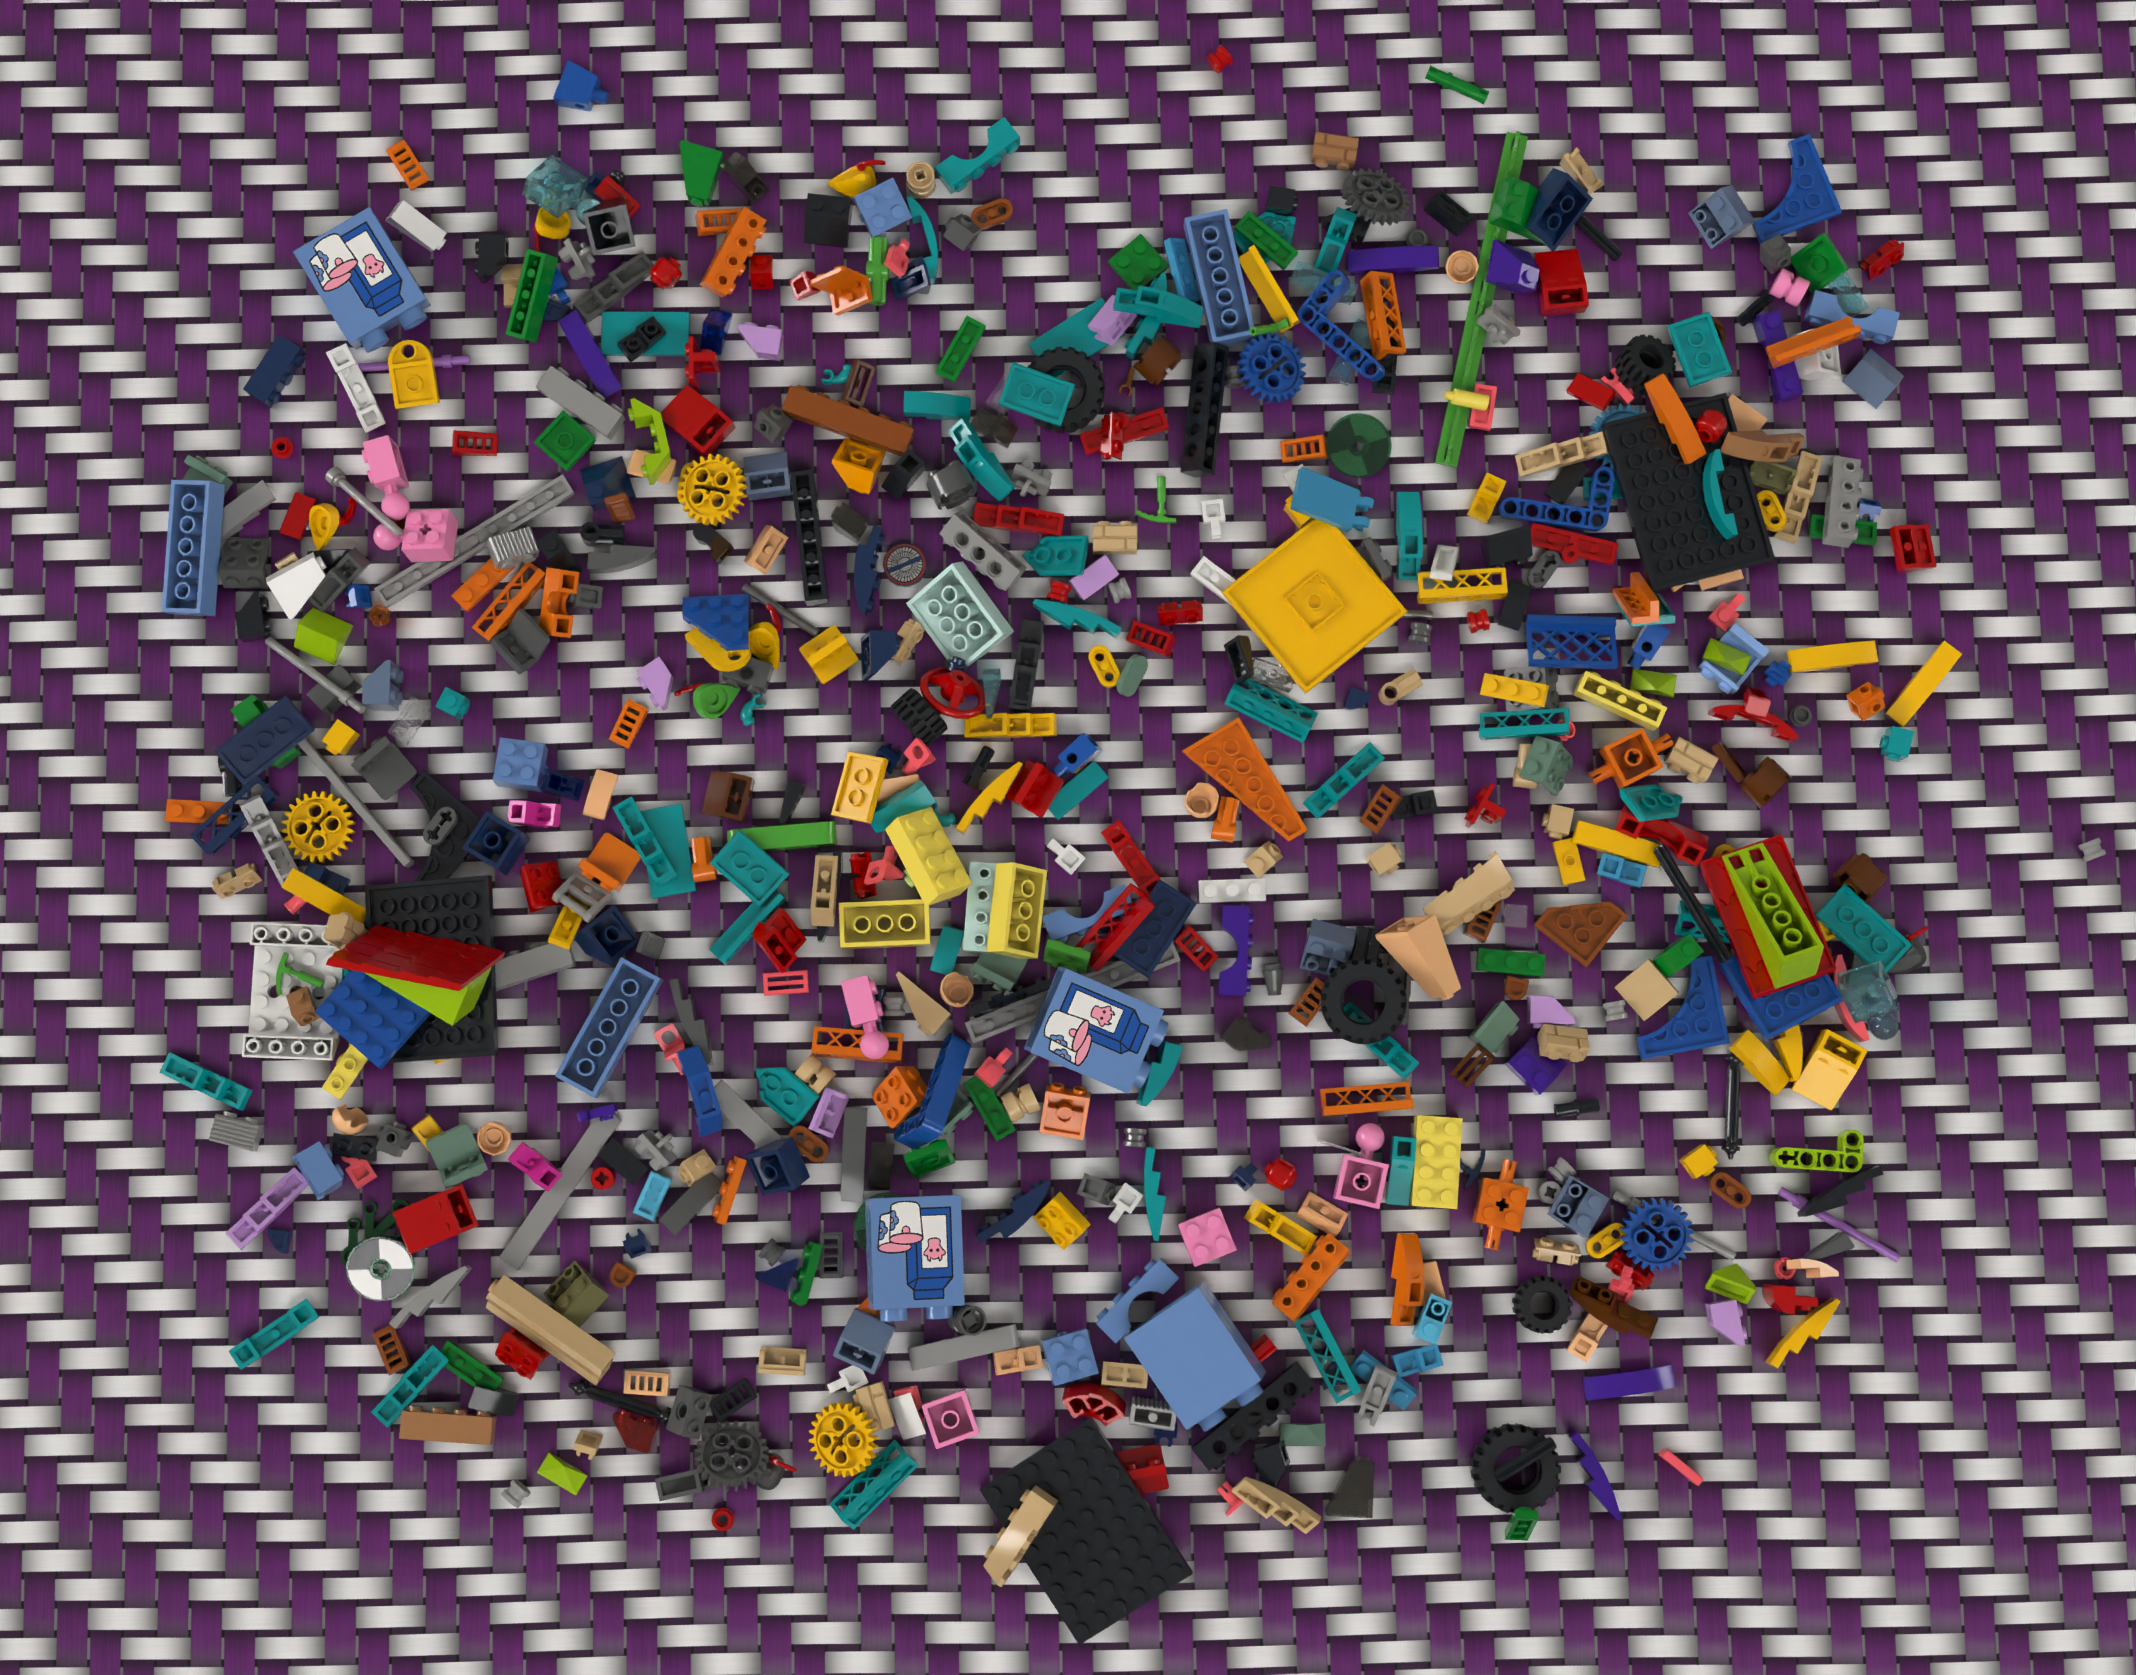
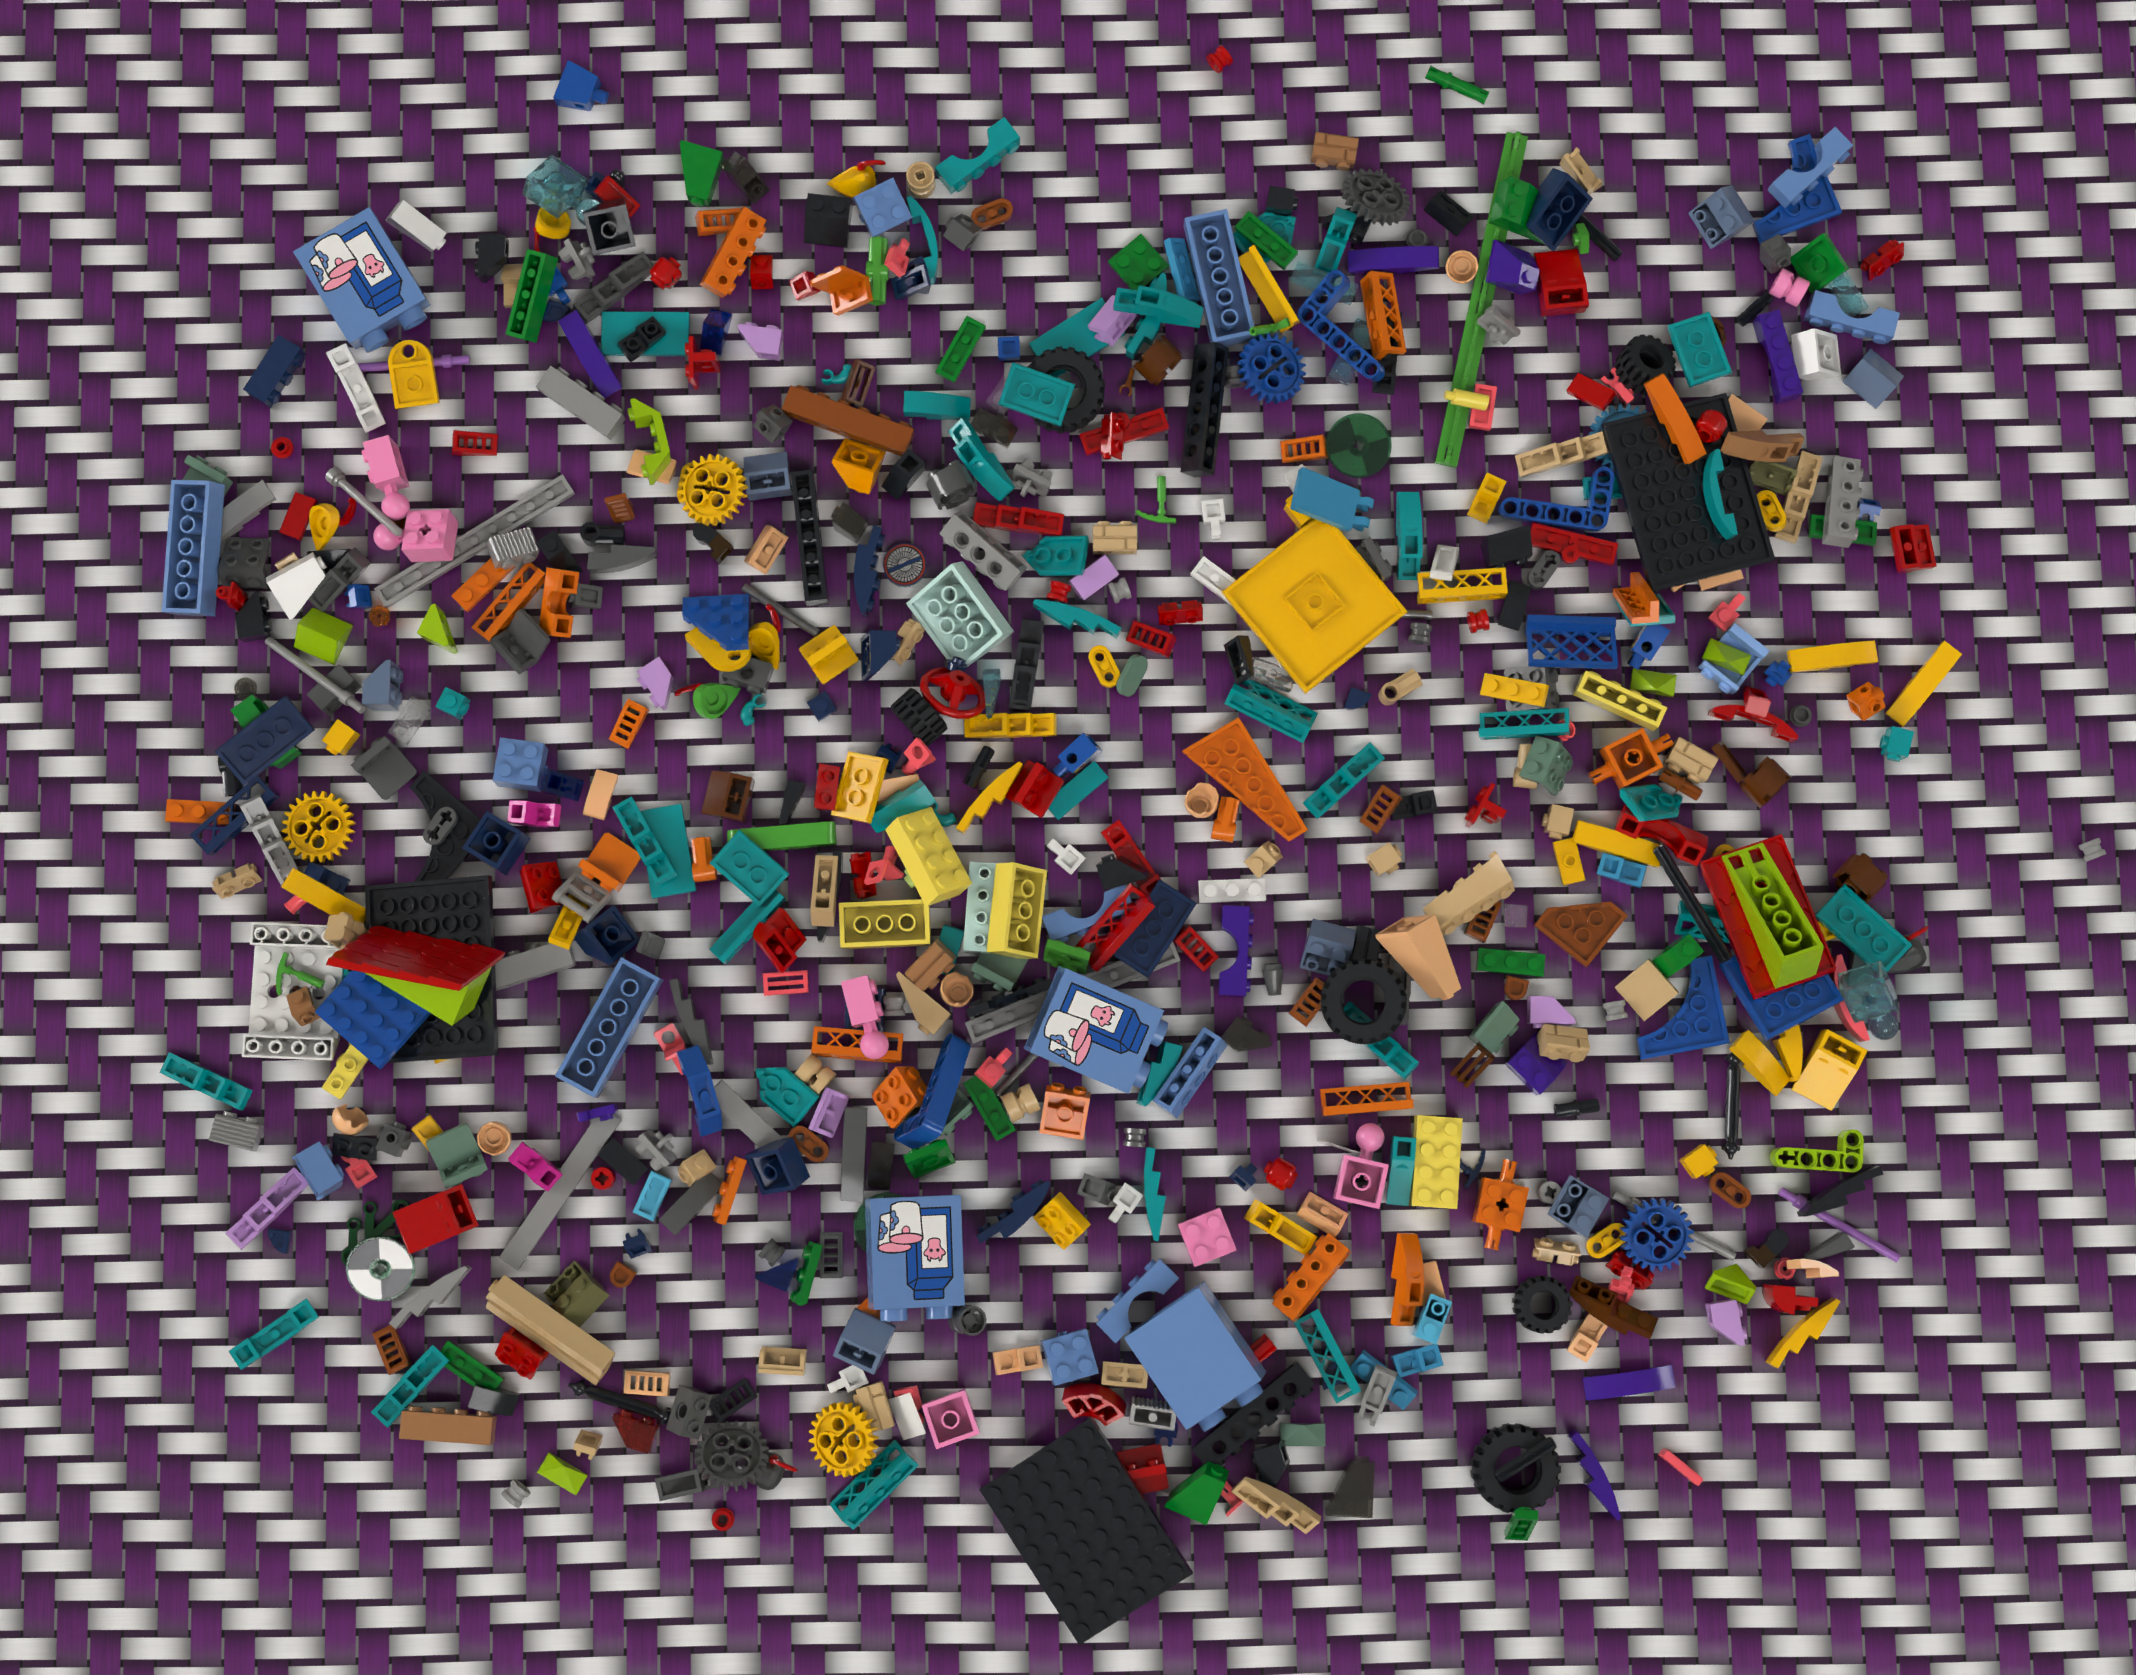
(233, 596): none -> red hinge
(245, 687): none -> clear smoke plate
(356, 803): light grey tile -> none
(404, 152): orange slope -> none
(437, 630): none -> lime slope
(565, 441): green plate -> none
(606, 480): dark blue slope -> none
(697, 421): red slope -> none
(822, 706): none -> dark blue plate
(826, 787): none -> red hinge
(930, 965): none -> medium nougat brick
(963, 1347): light grey beam -> none
(1008, 348): none -> blue plate
(1019, 1534): tan wedge -> none
(1119, 871): none -> black slope
(1190, 1072): none -> medium blue brick
(1198, 1493): none -> green slope
(1561, 1171): light grey wheel -> none
(1566, 482): black slope -> none
(1581, 238): none -> bright green plate
(1680, 784): none -> dark orange axle
(1769, 1248): none -> leg
(1812, 342): orange fence -> none
(1829, 150): none -> medium blue arch

